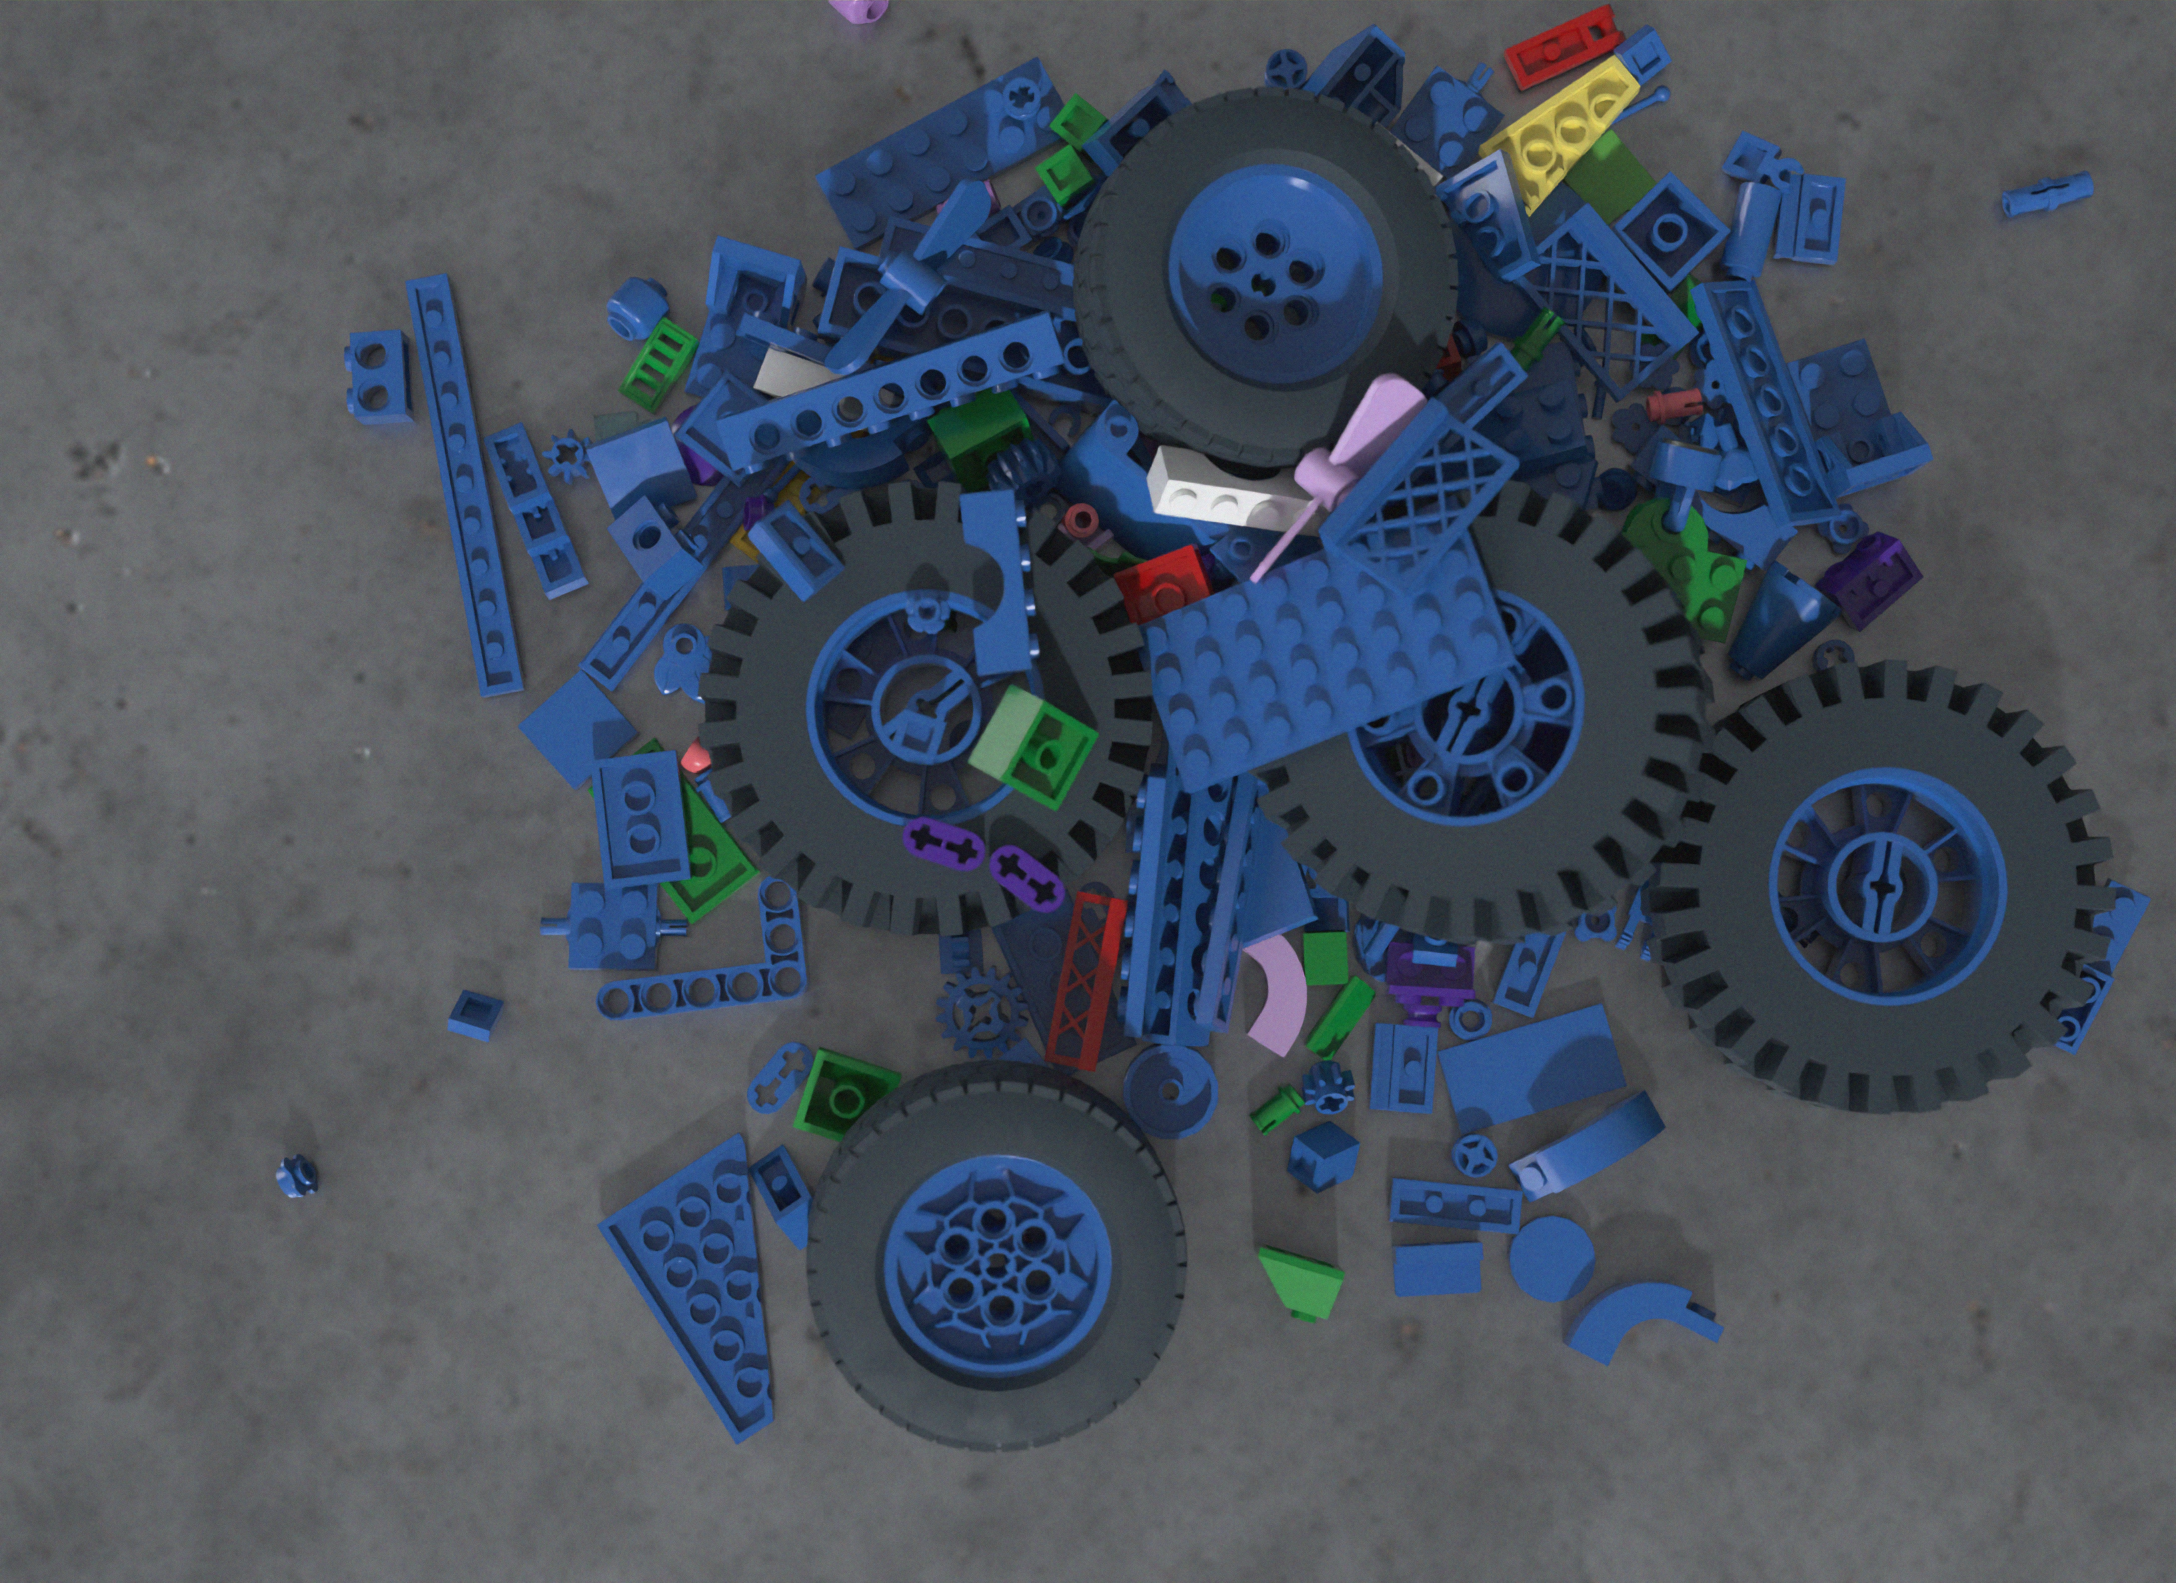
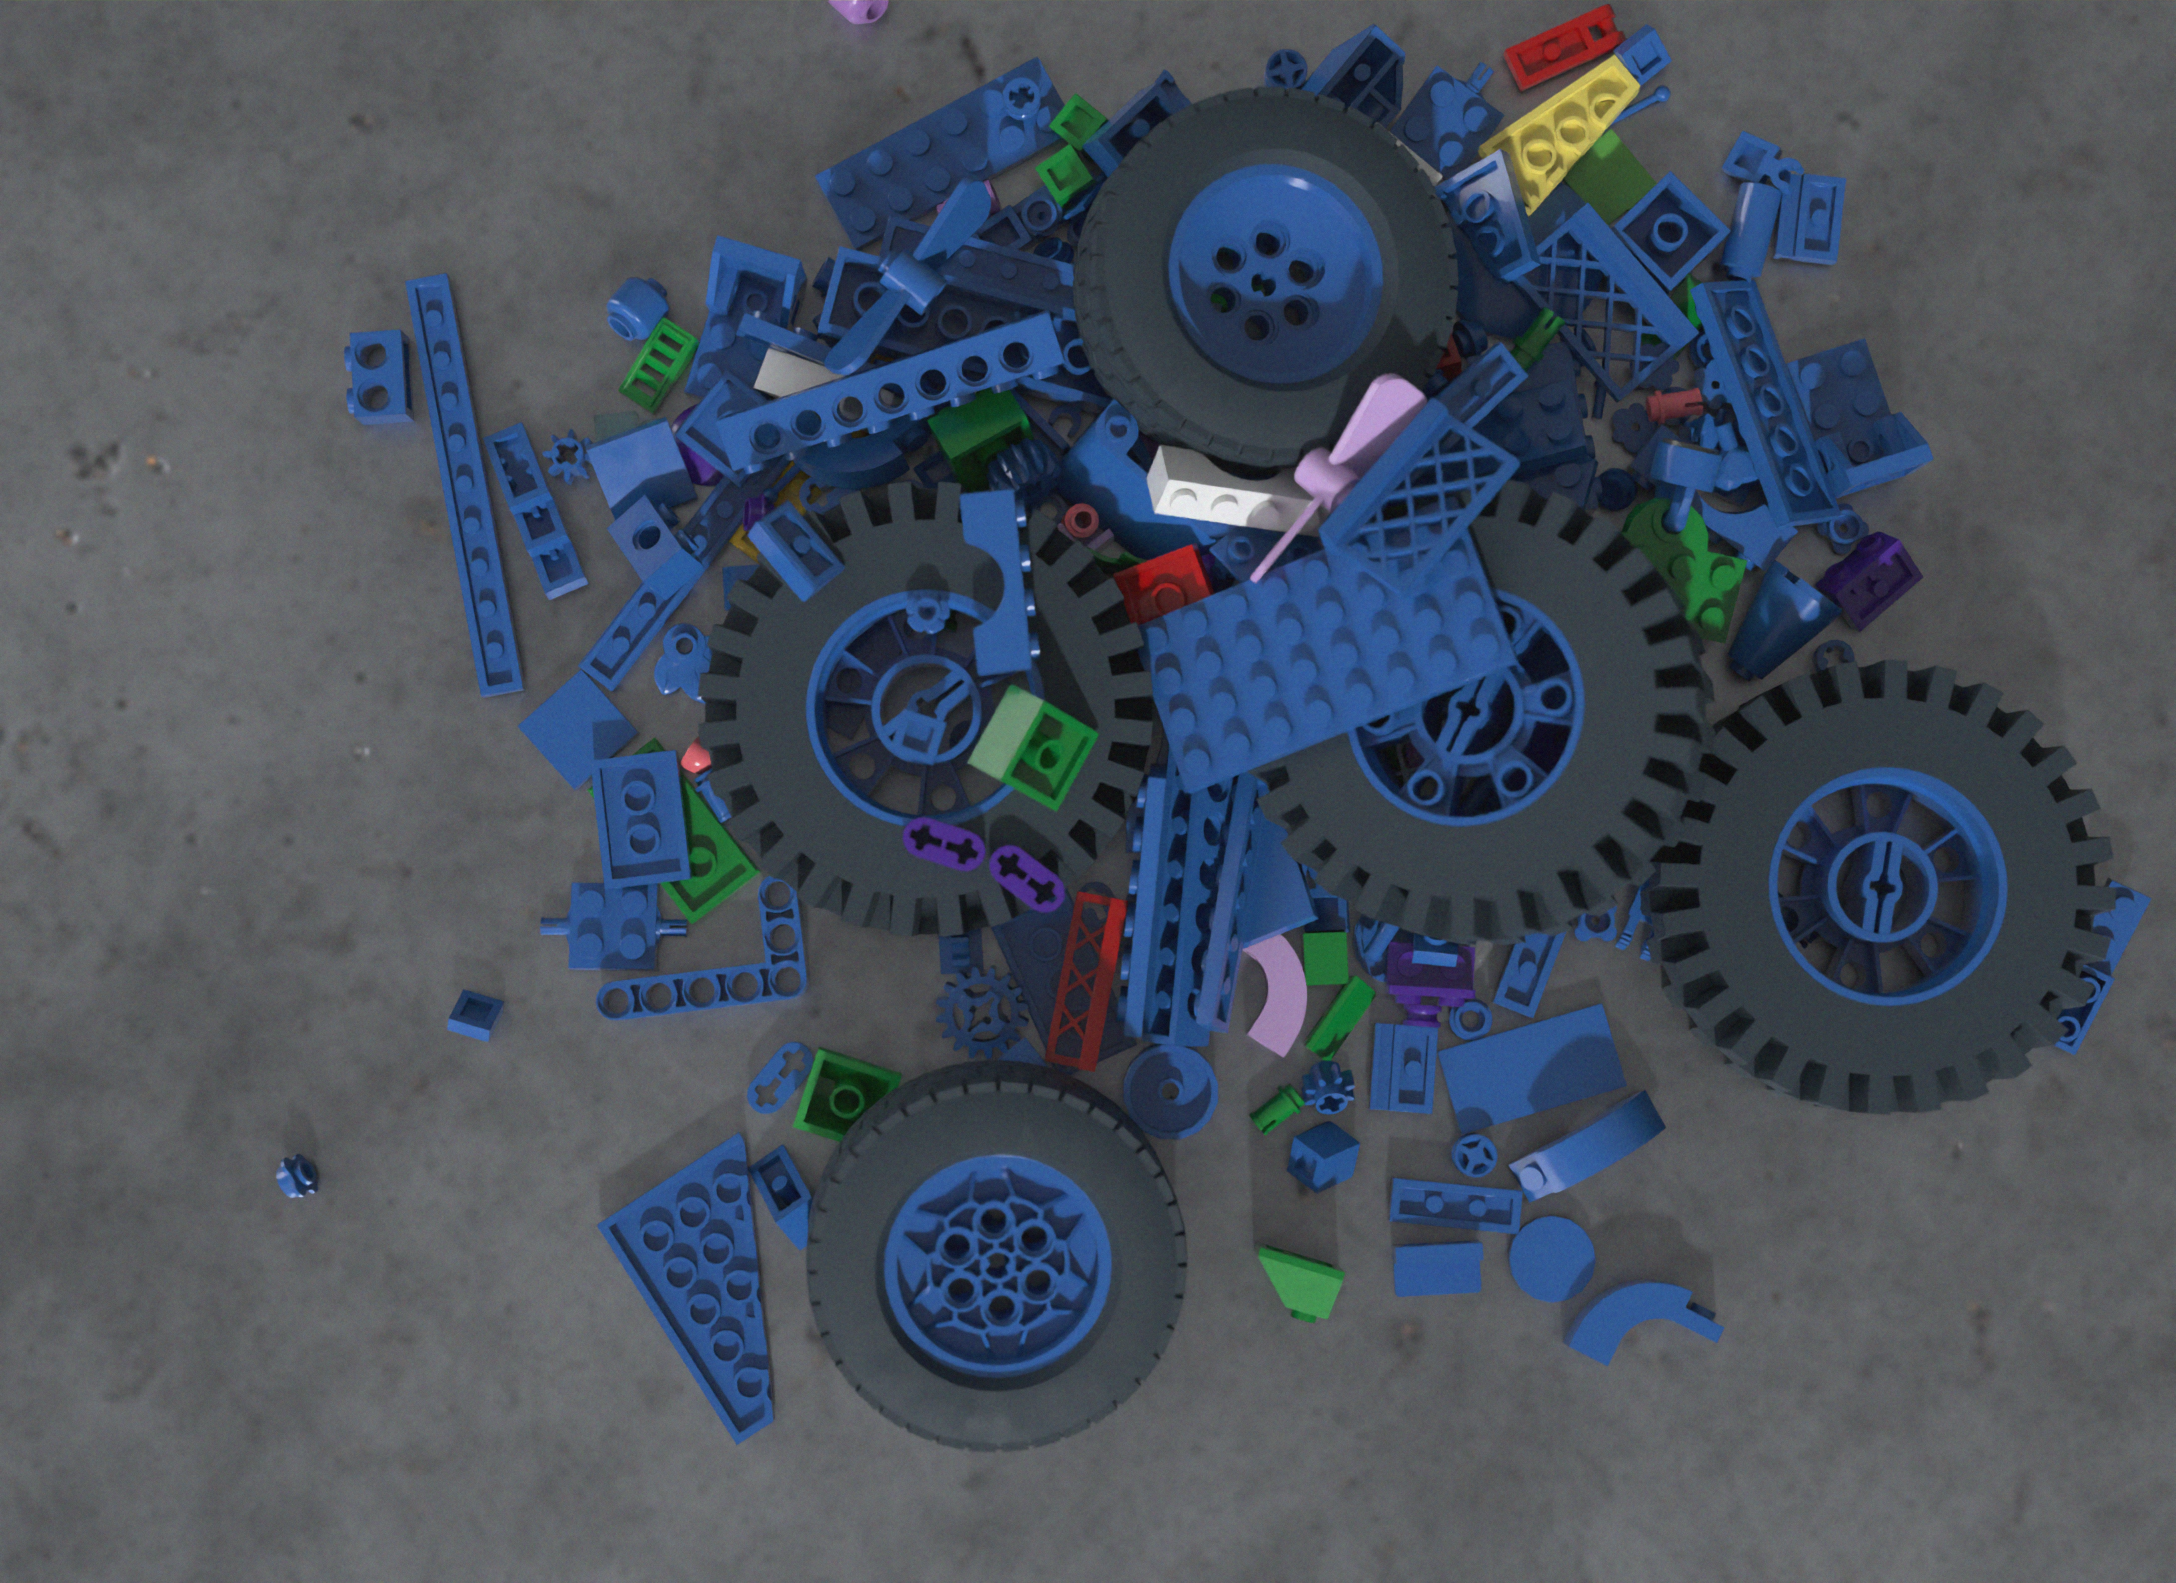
(2047, 194): blue pin -> none

